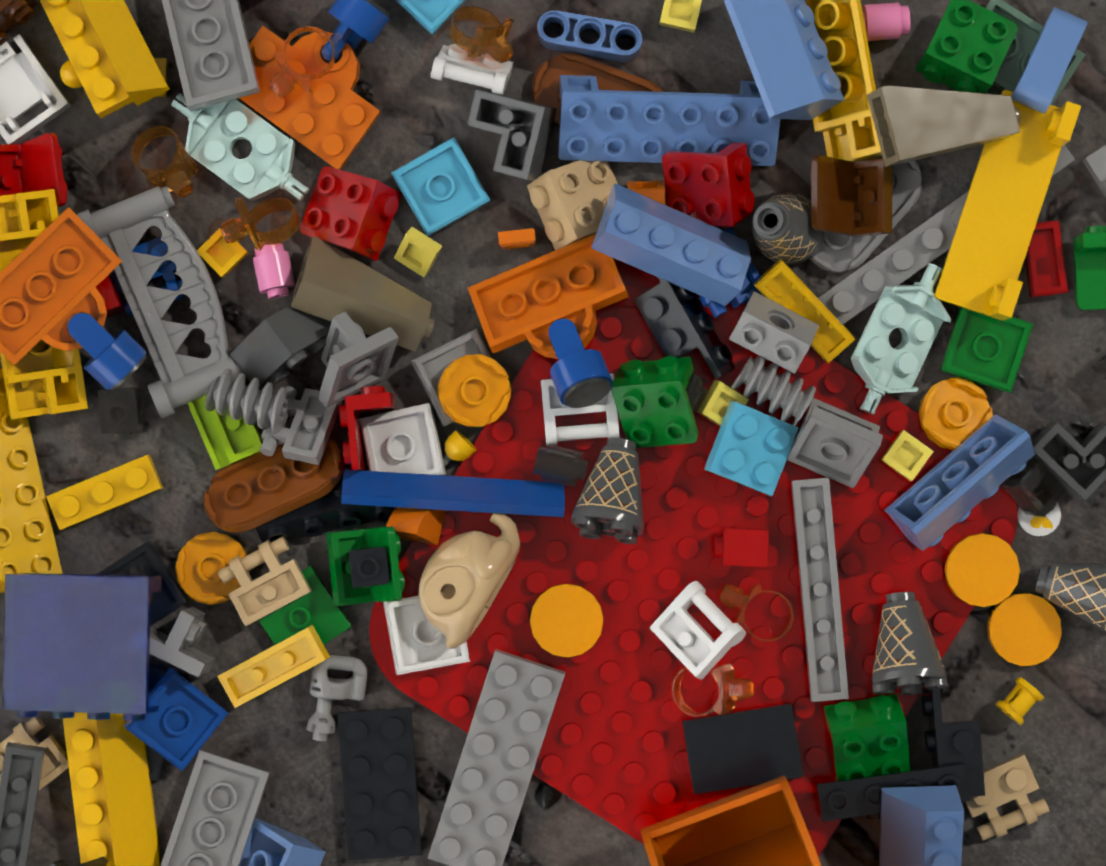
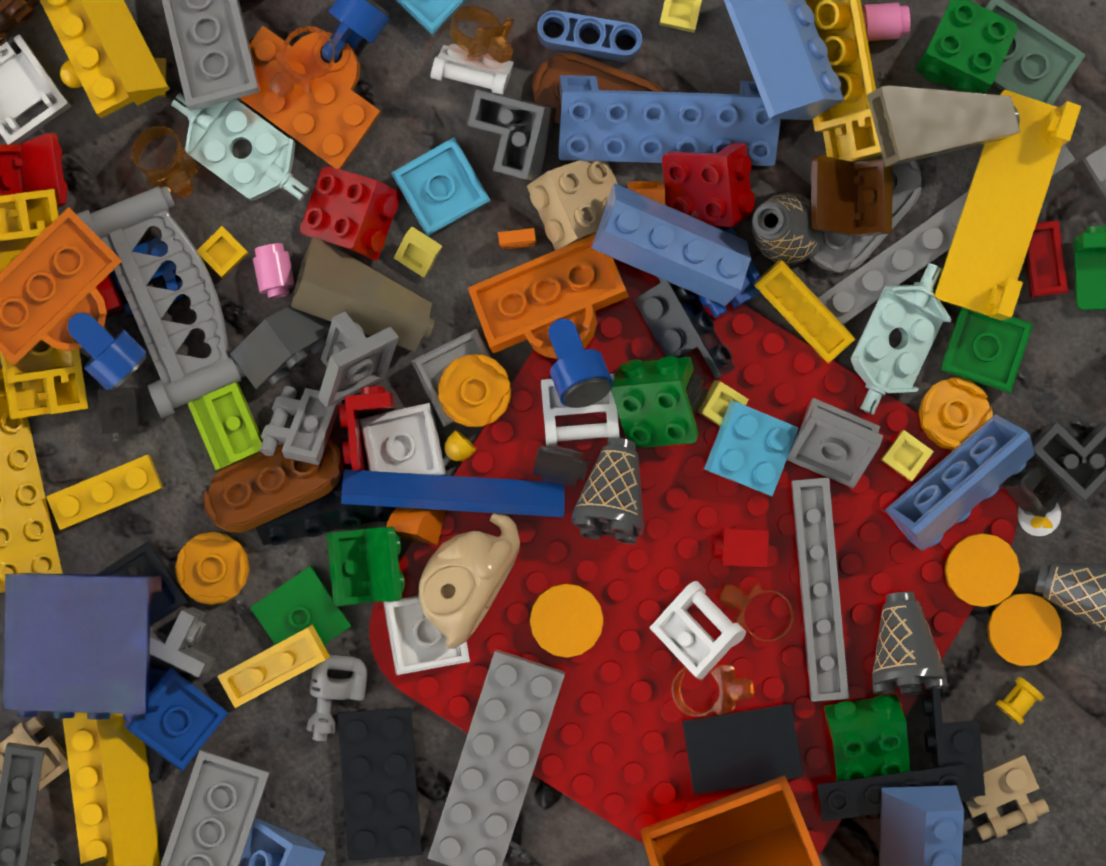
(236, 229): clear orange piece -> none
(248, 401): light grey piece -> none
(270, 591): tan plate -> none
(369, 567): black bracket -> none
(774, 332): light grey brick -> none
(775, 388): light grey piece -> none
(1049, 60): medium blue beam -> none

